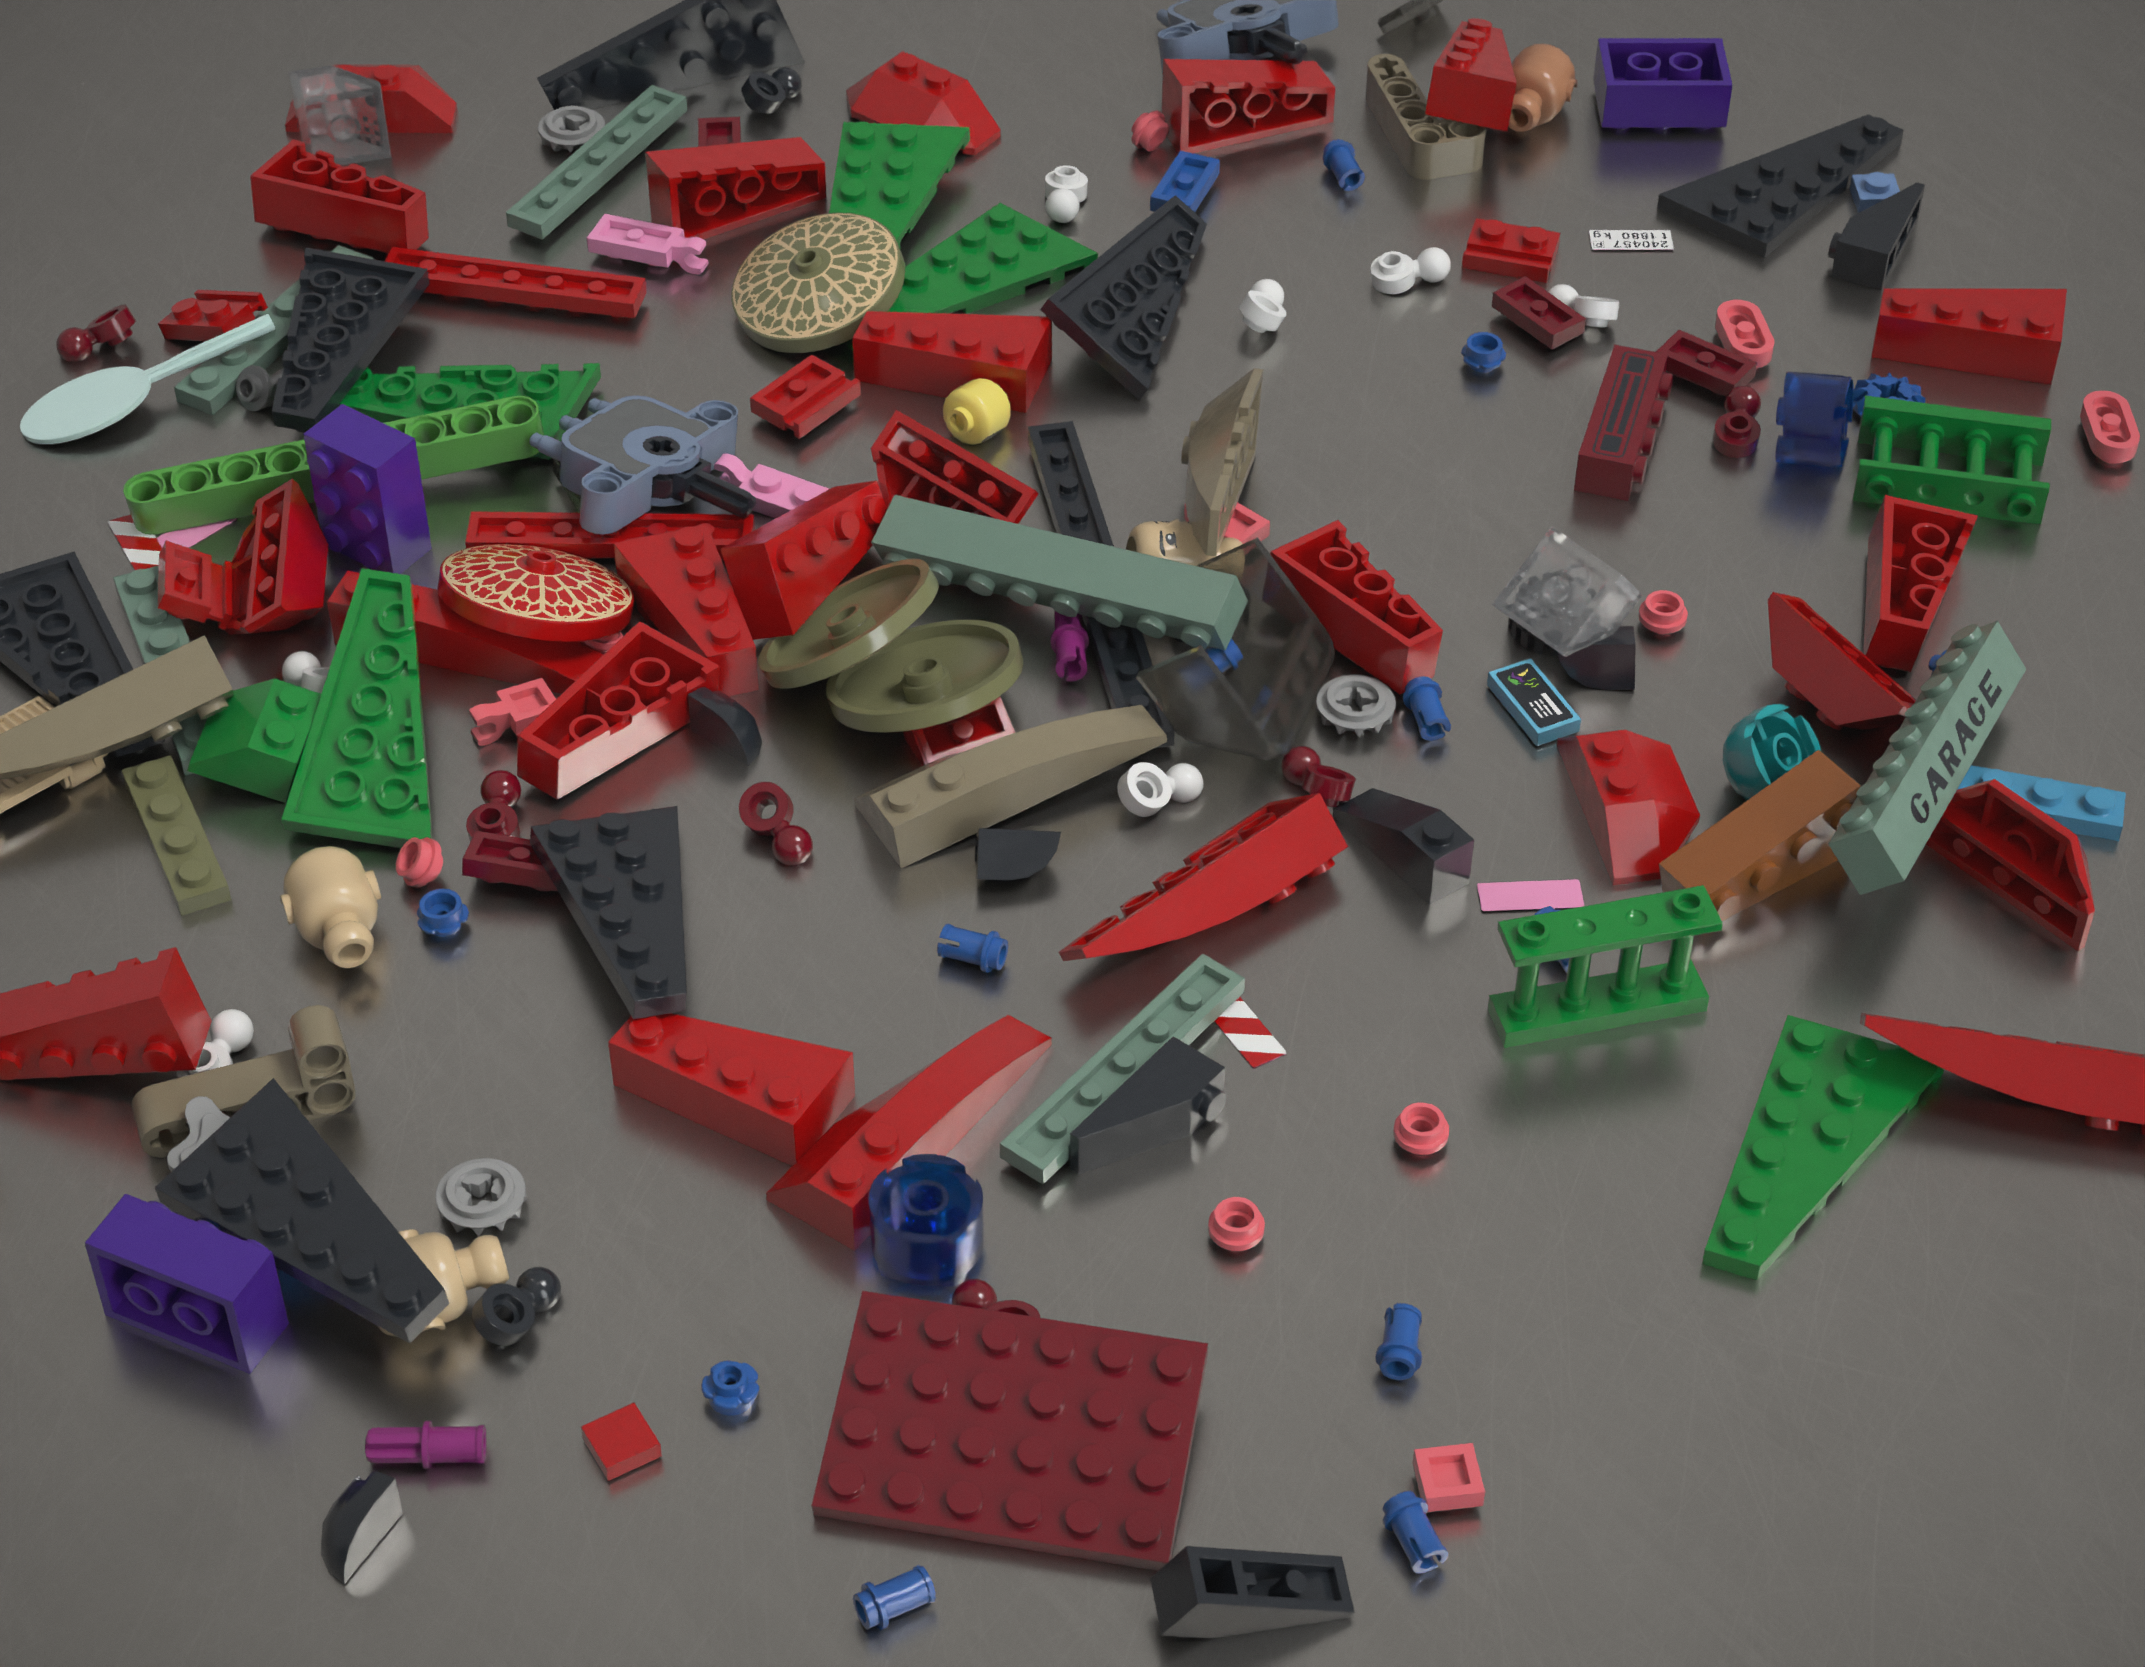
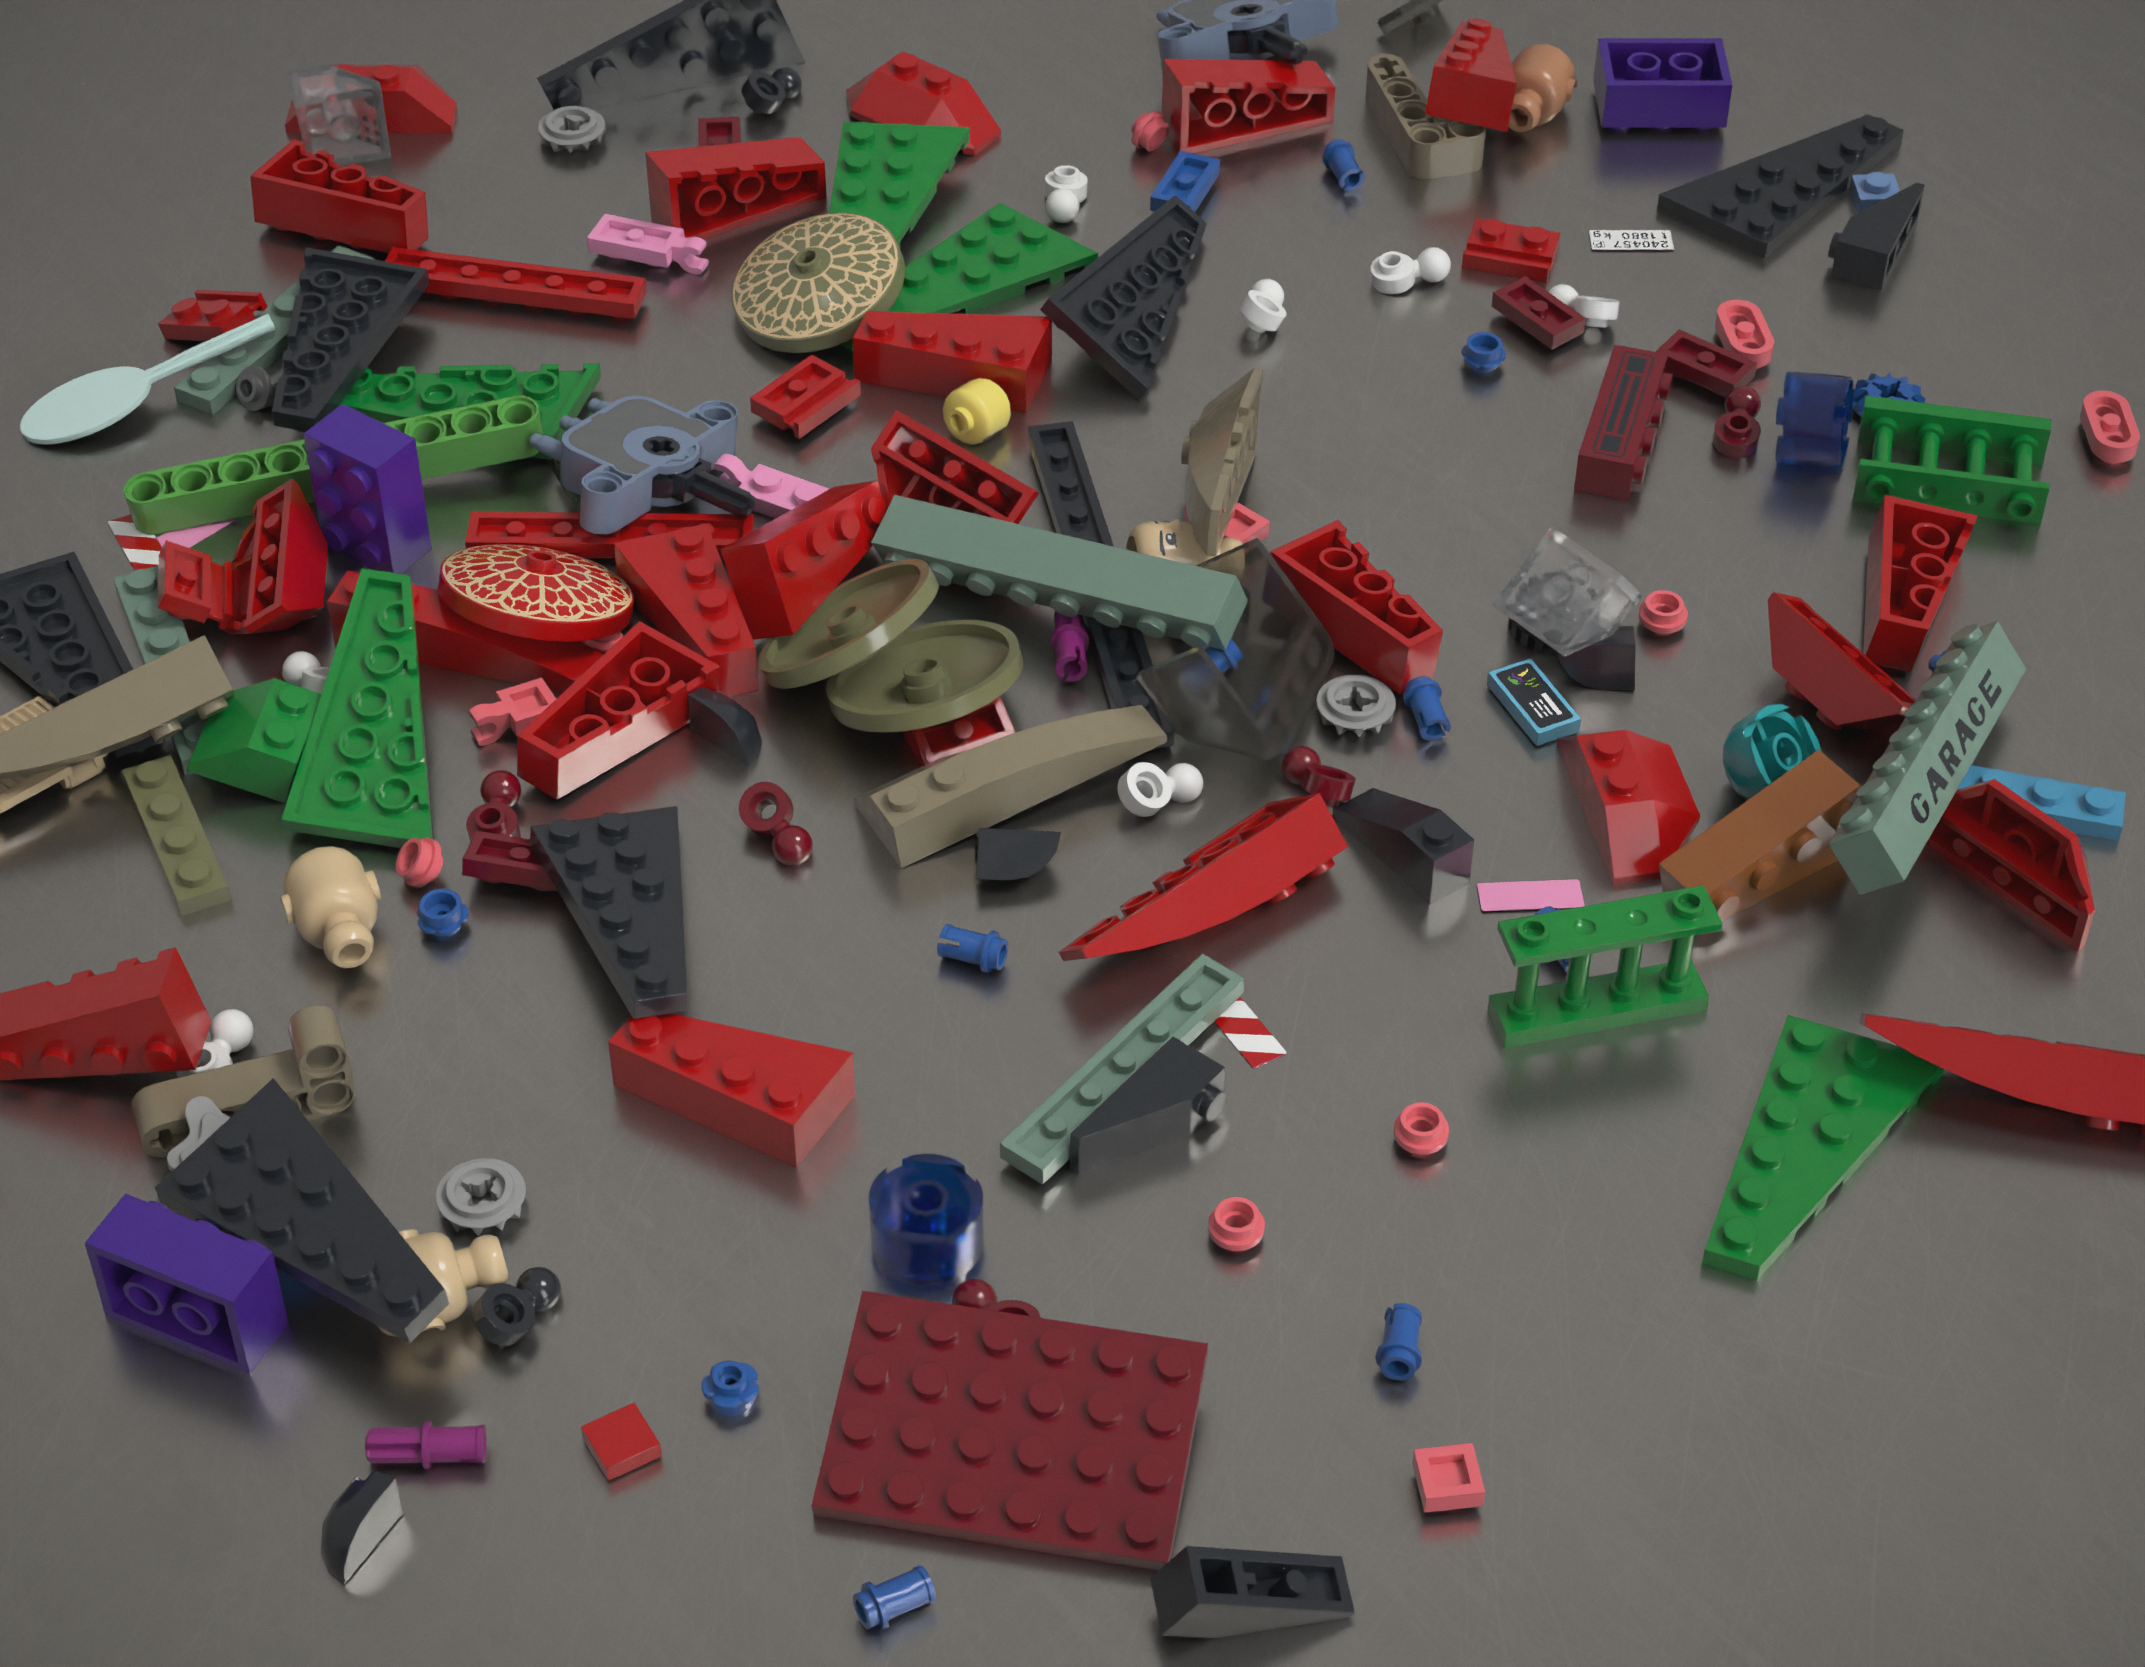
(112, 326): dark red plate -> none
(596, 162): sand green plate -> none
(912, 1118): red wedge -> none
(1408, 1519): blue pin -> none
(1973, 330): red wedge -> none

